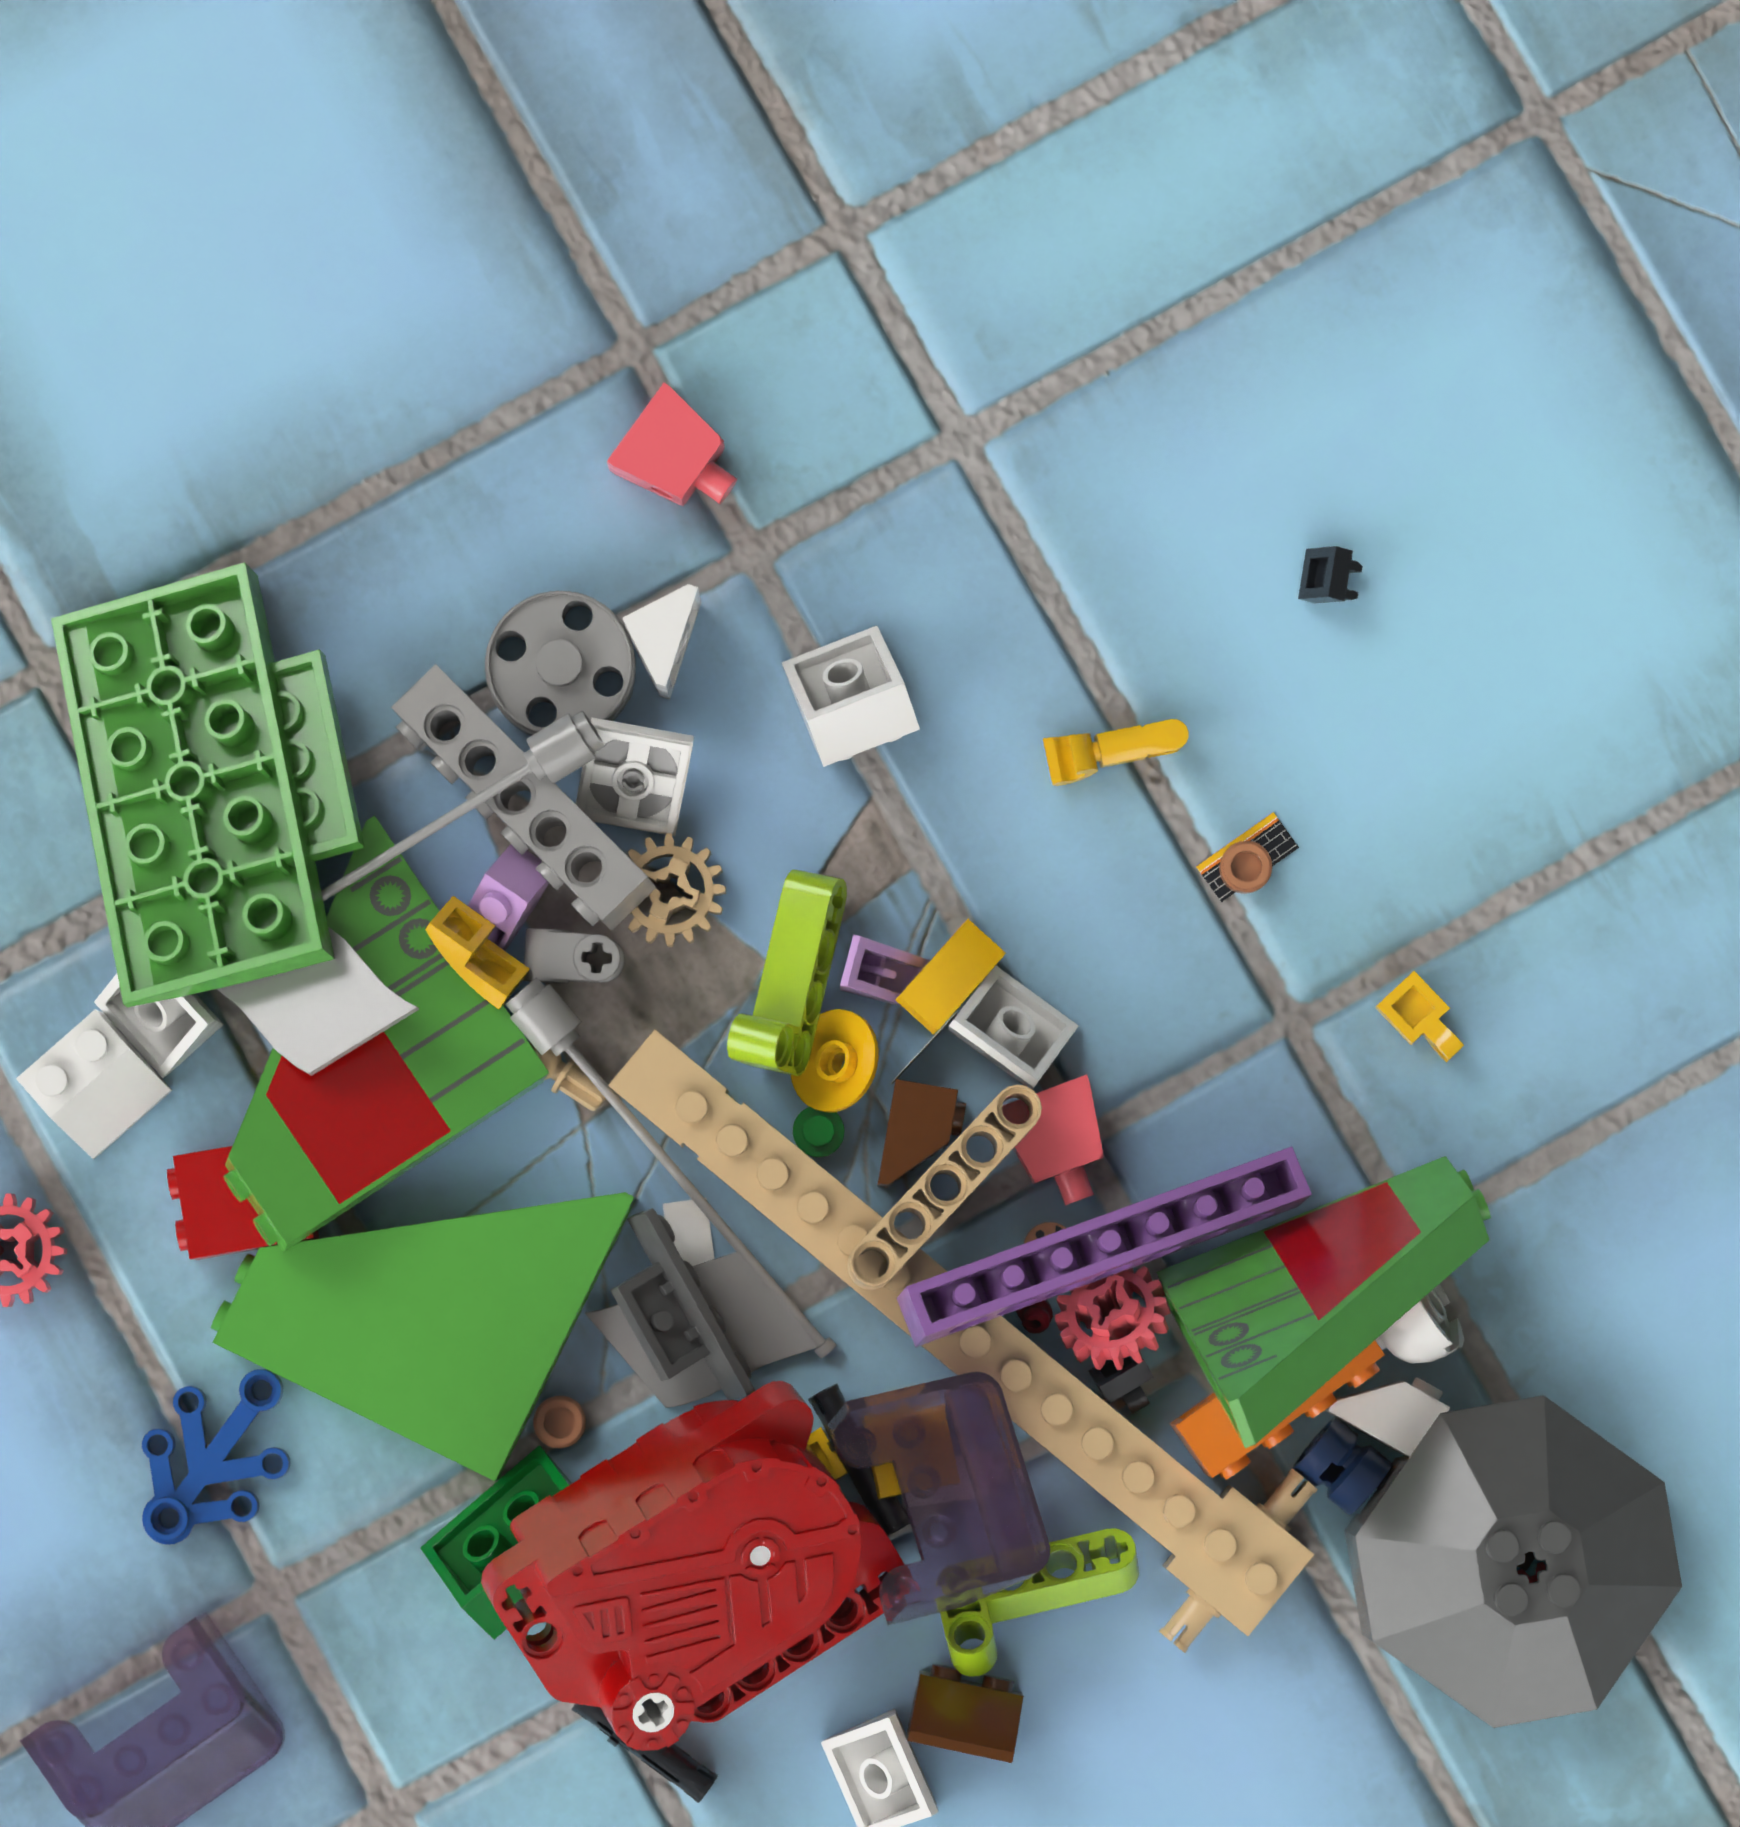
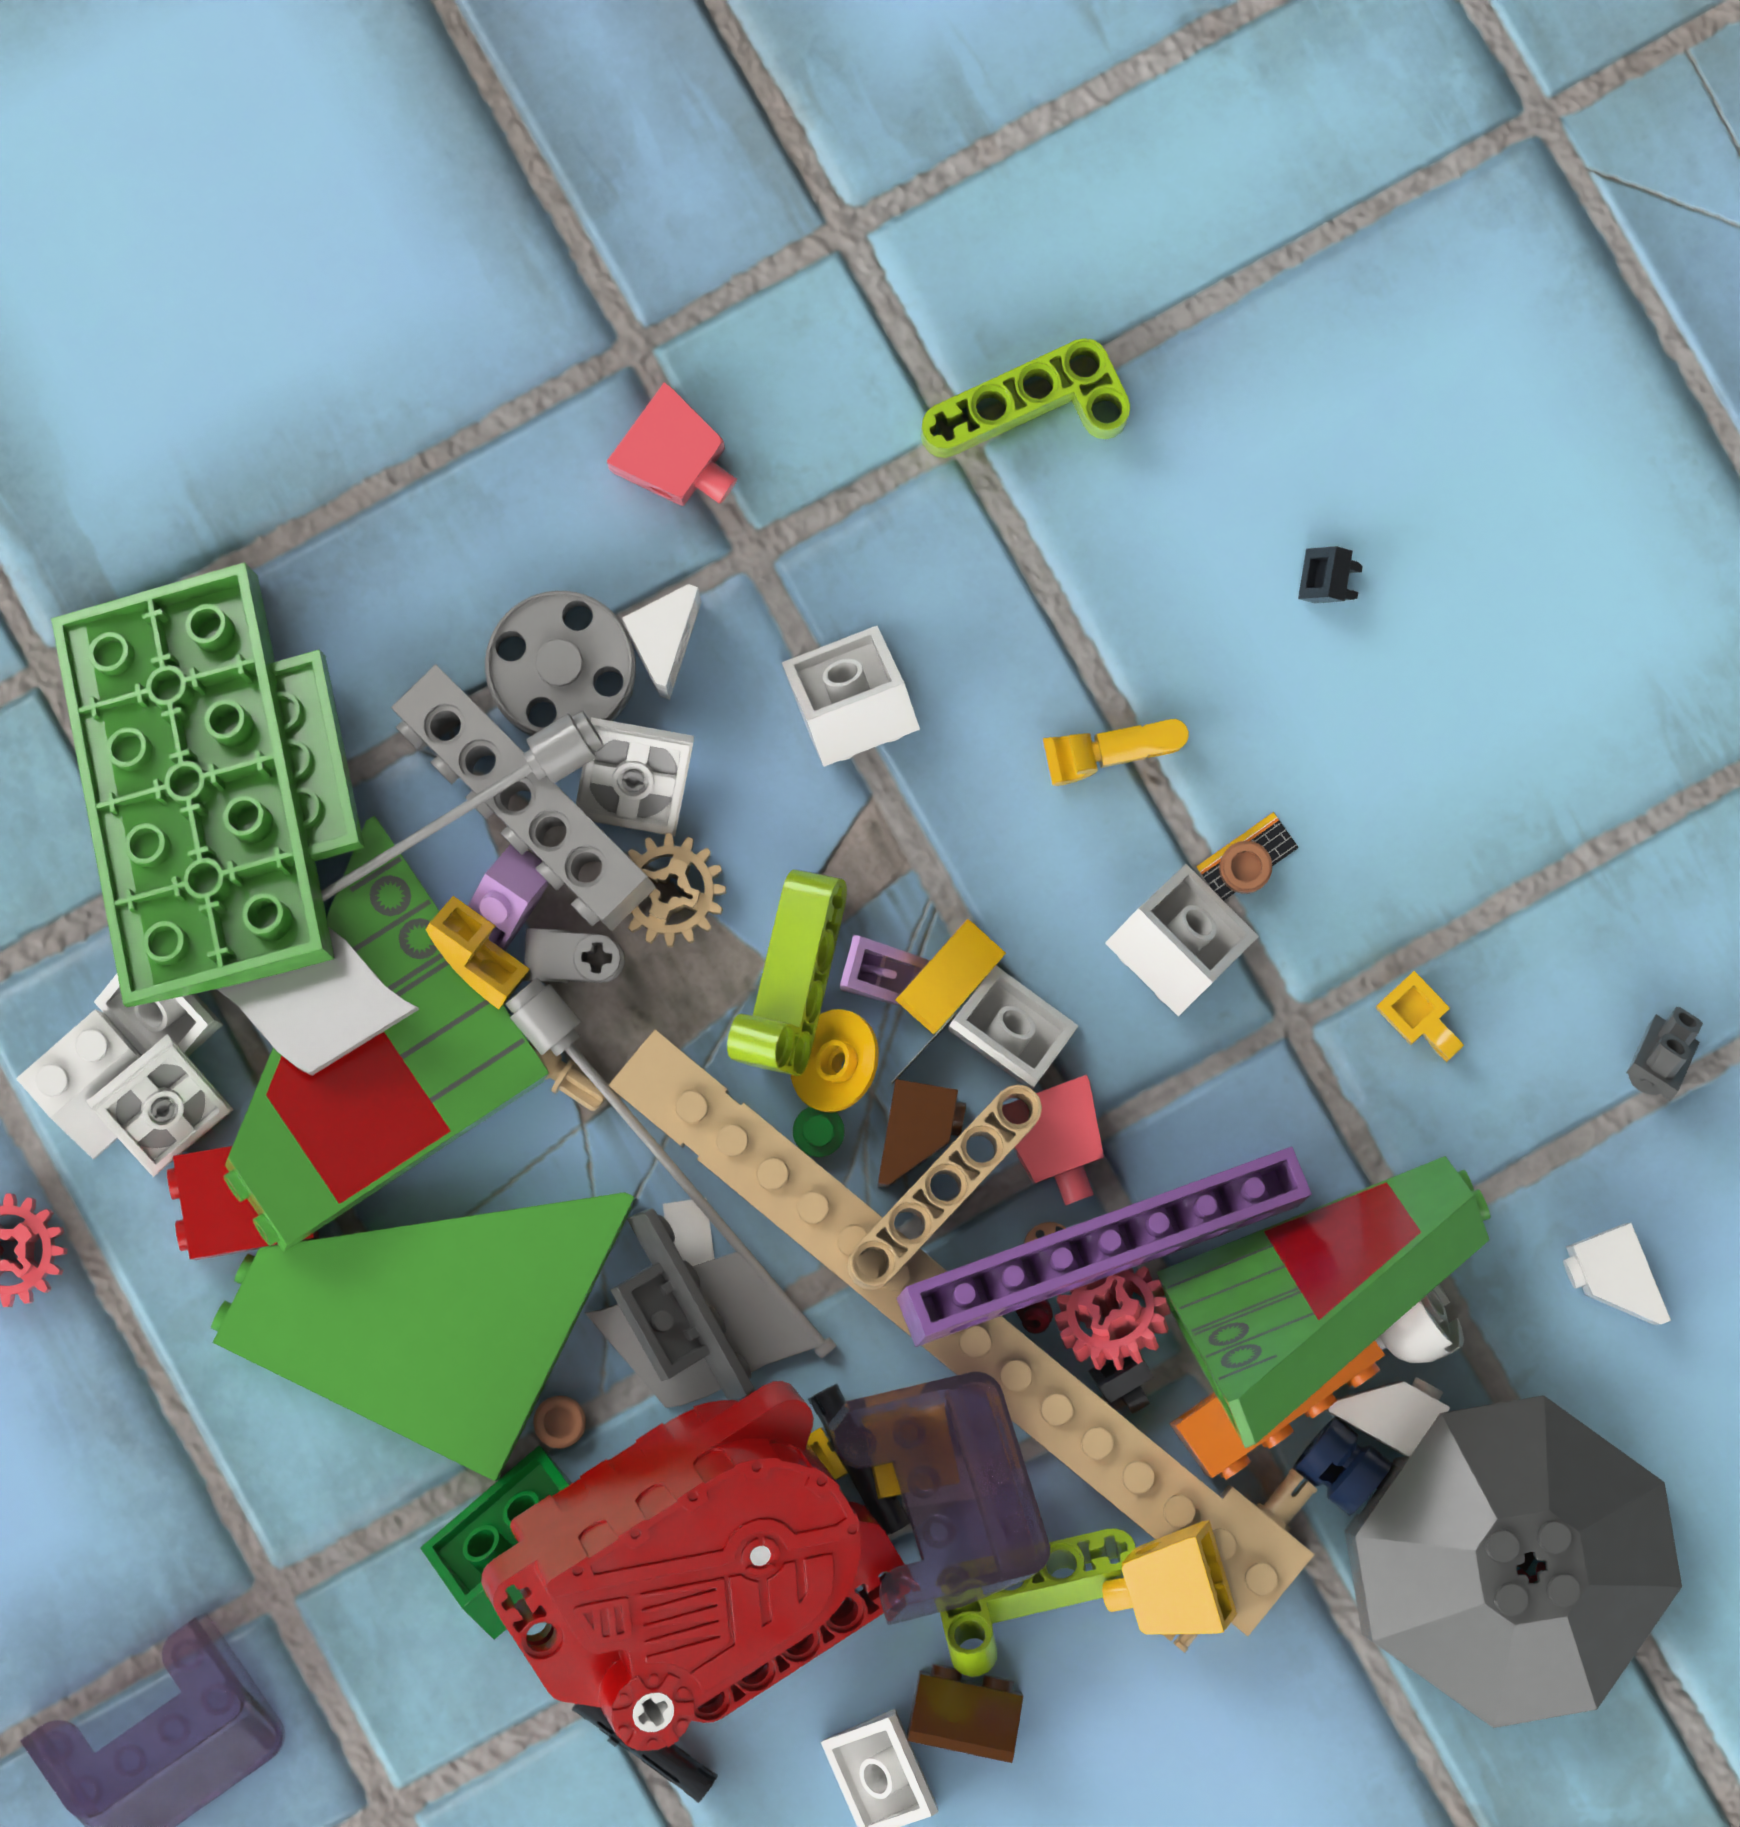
(160, 1105): none -> white piece
(207, 1464): blue plant -> none
(1021, 408): none -> lime beam
(1175, 1584): none -> yellow torso
(1181, 939): none -> white slope
(1616, 1273): none -> white slope
(1665, 1054): none -> dark grey hips

